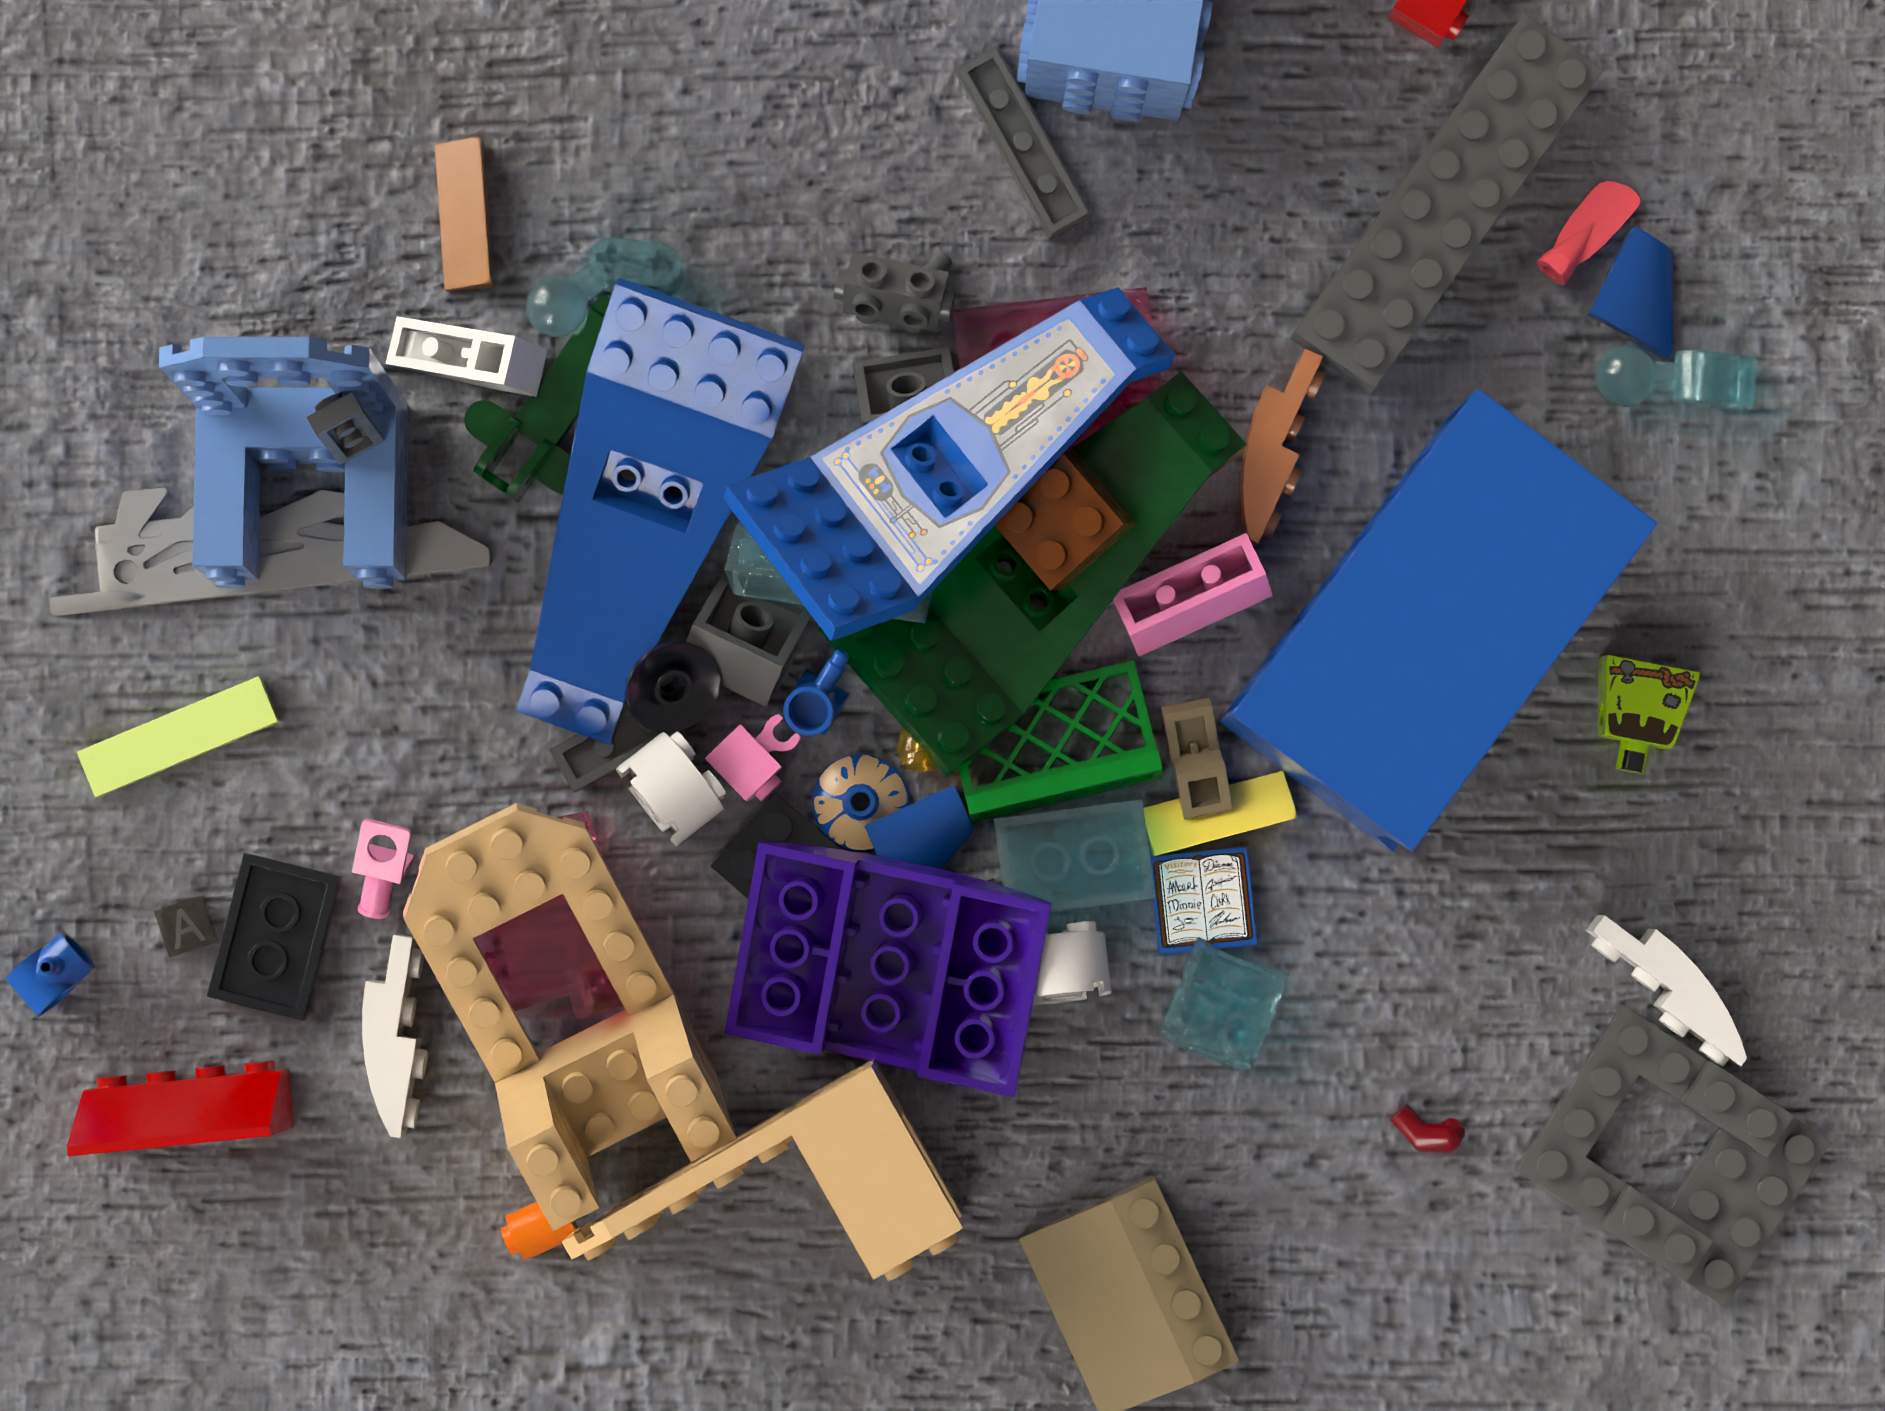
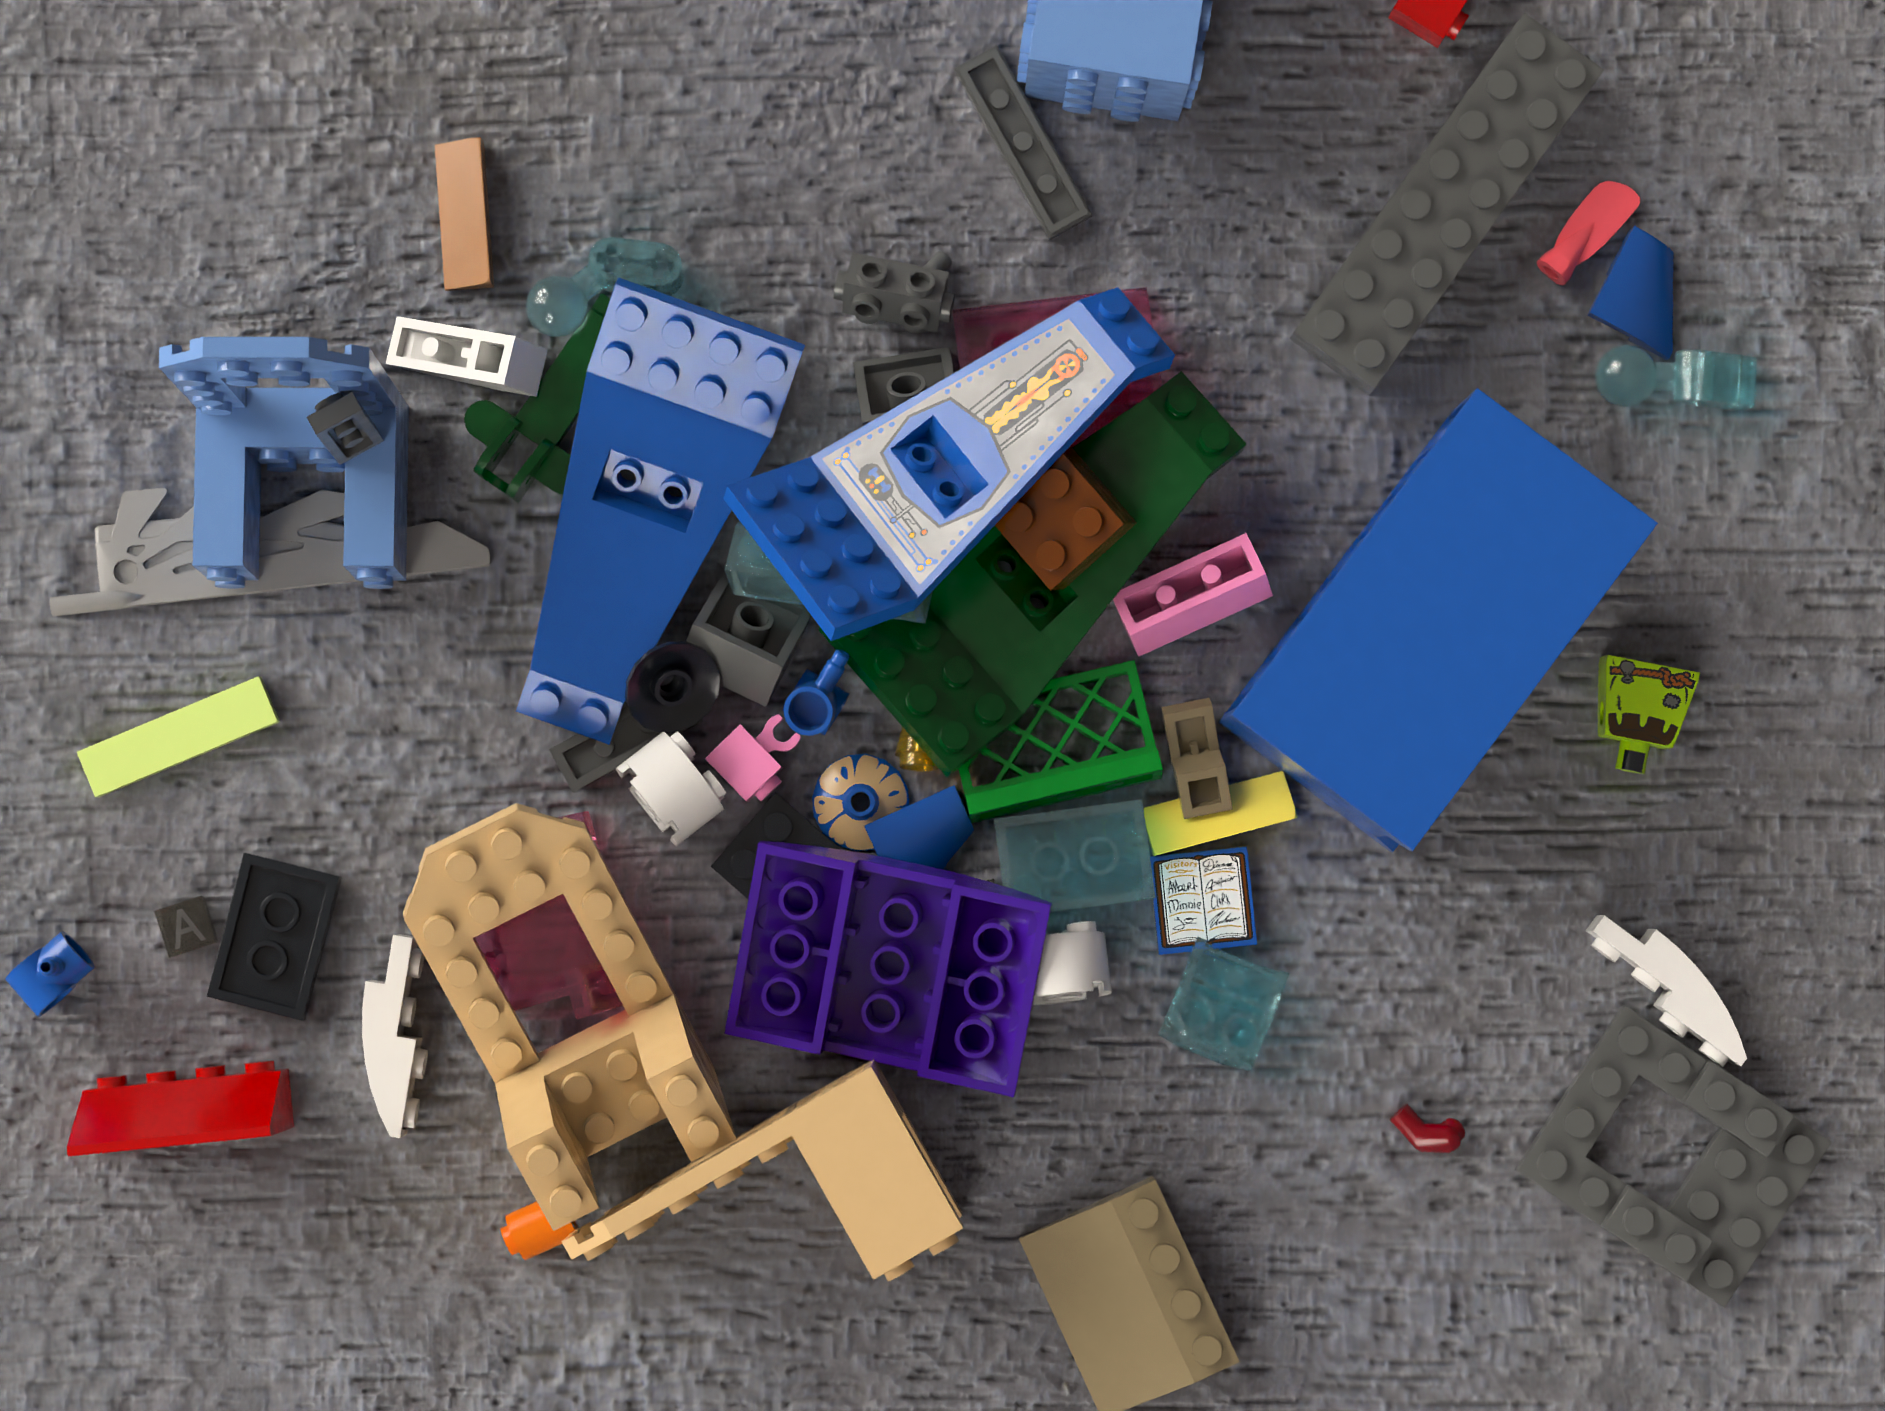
(380, 866): bright pink bracket -> none
(1267, 465): nougat slope -> none

